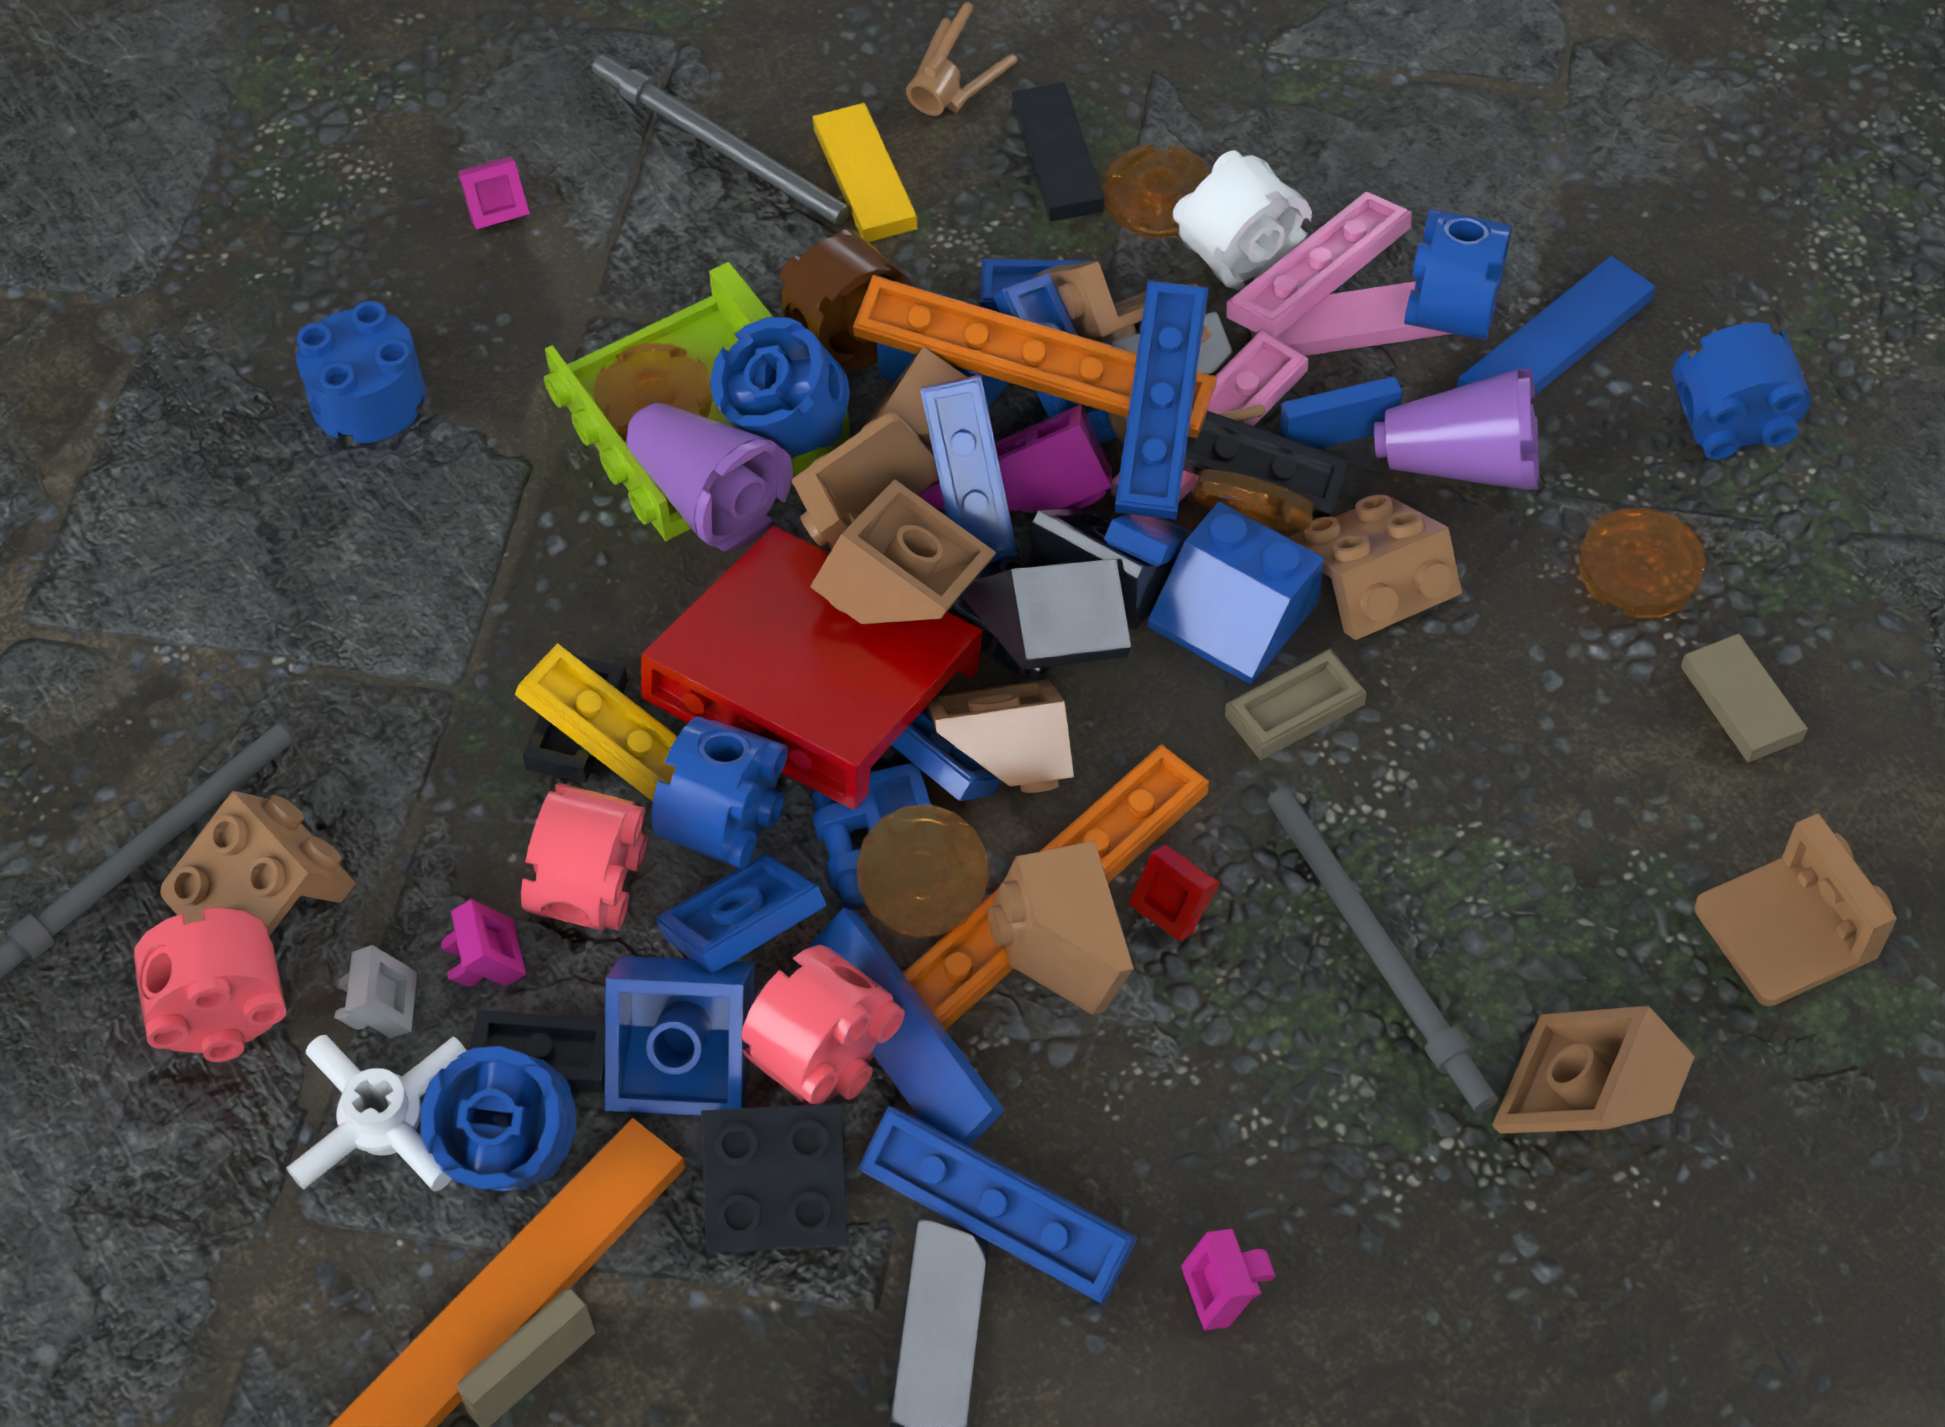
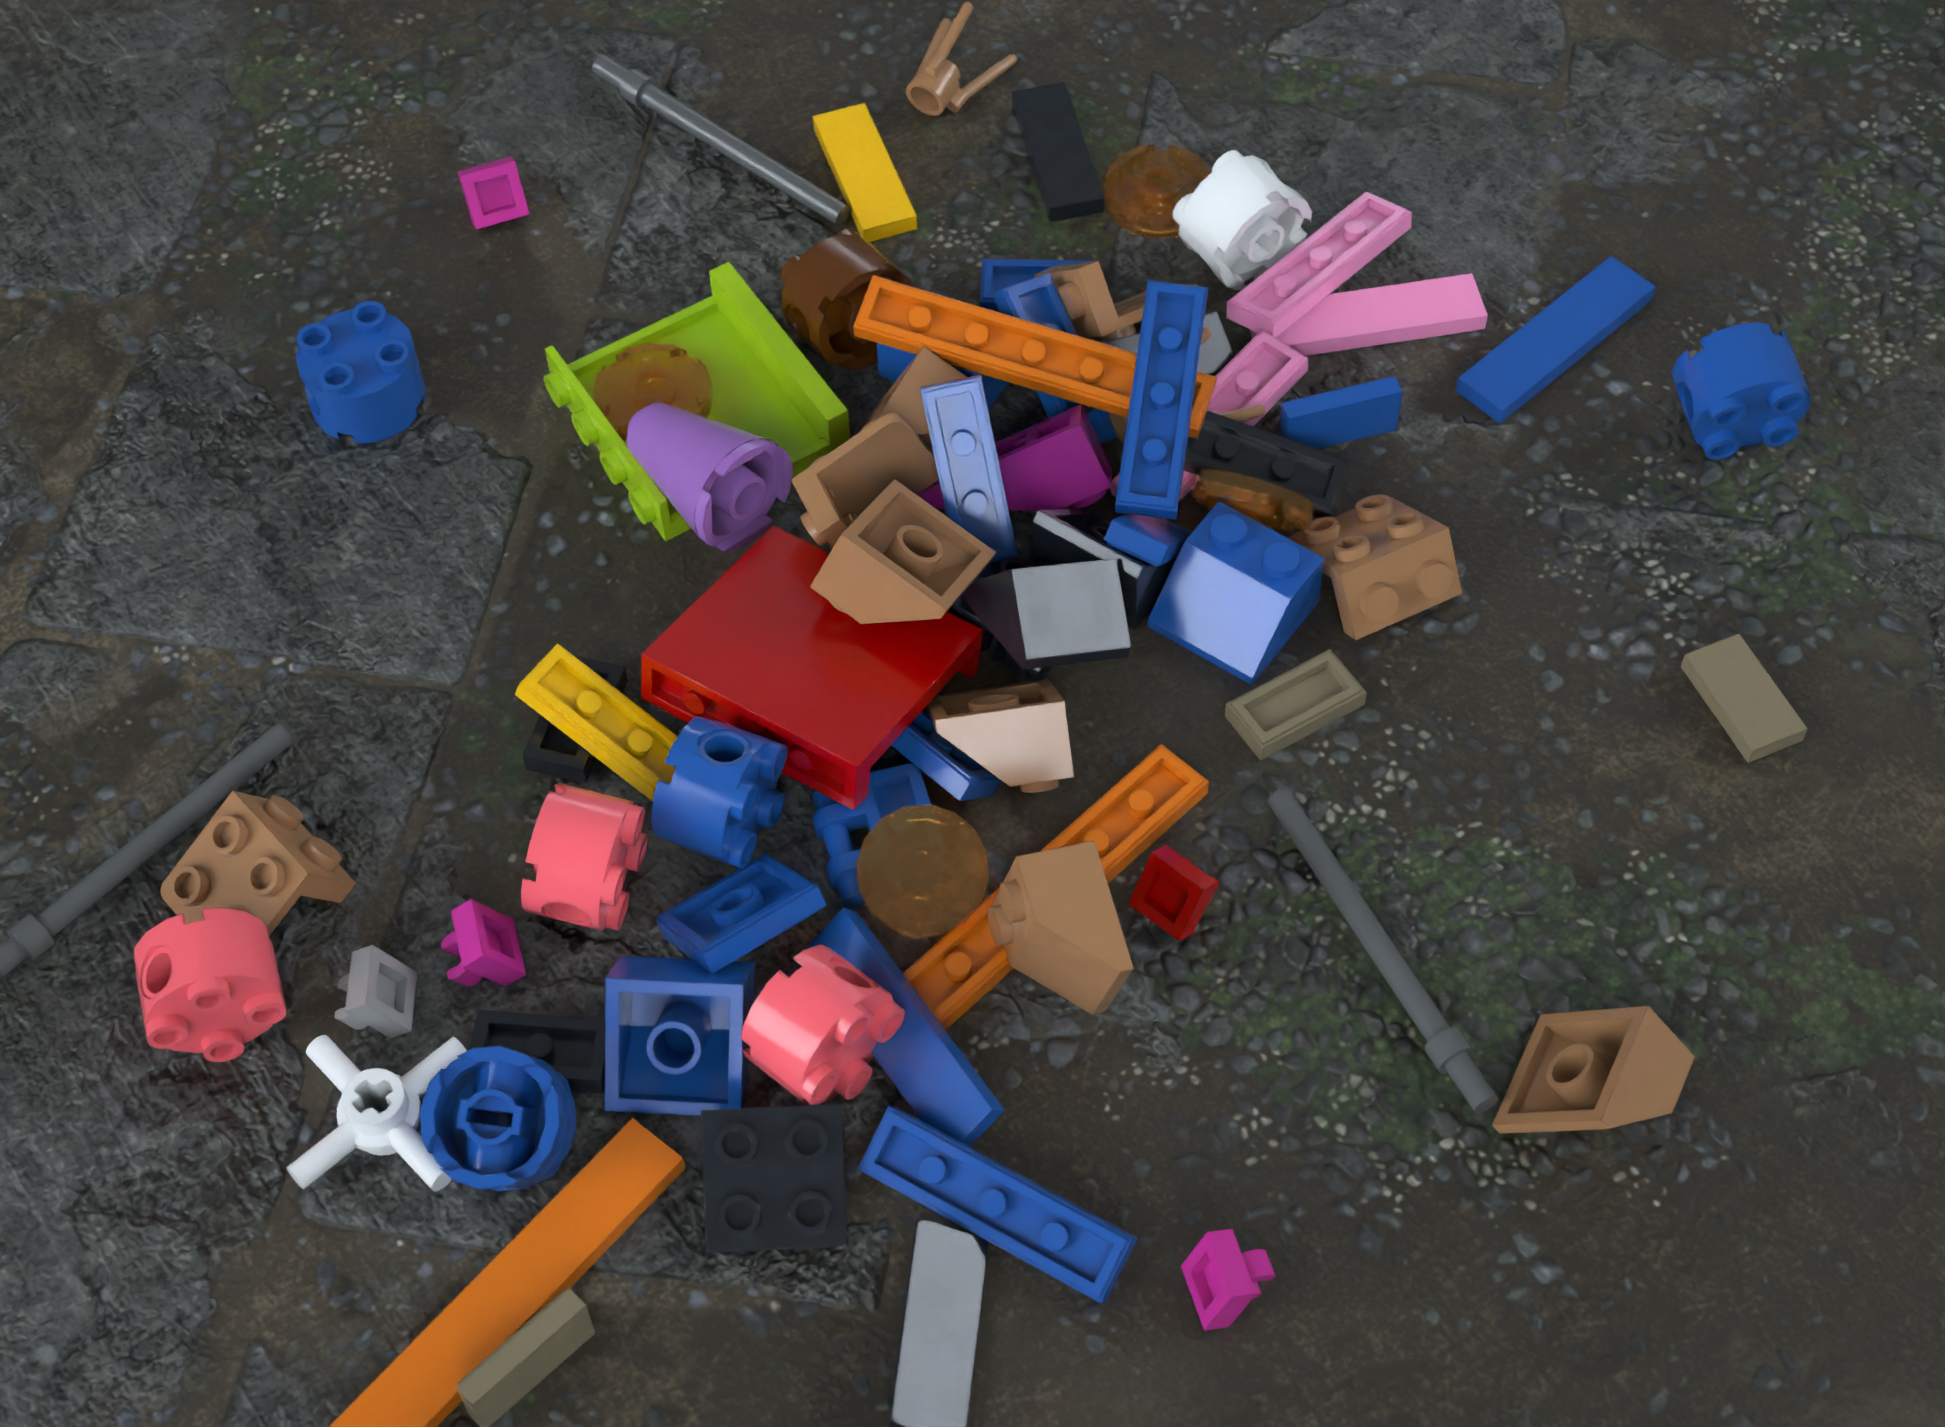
(781, 386): blue brick -> none
(1458, 274): blue brick -> none
(1467, 433): medium lavender cone -> none
(1642, 562): clear orange tile -> none
(1798, 916): medium nougat bracket -> none

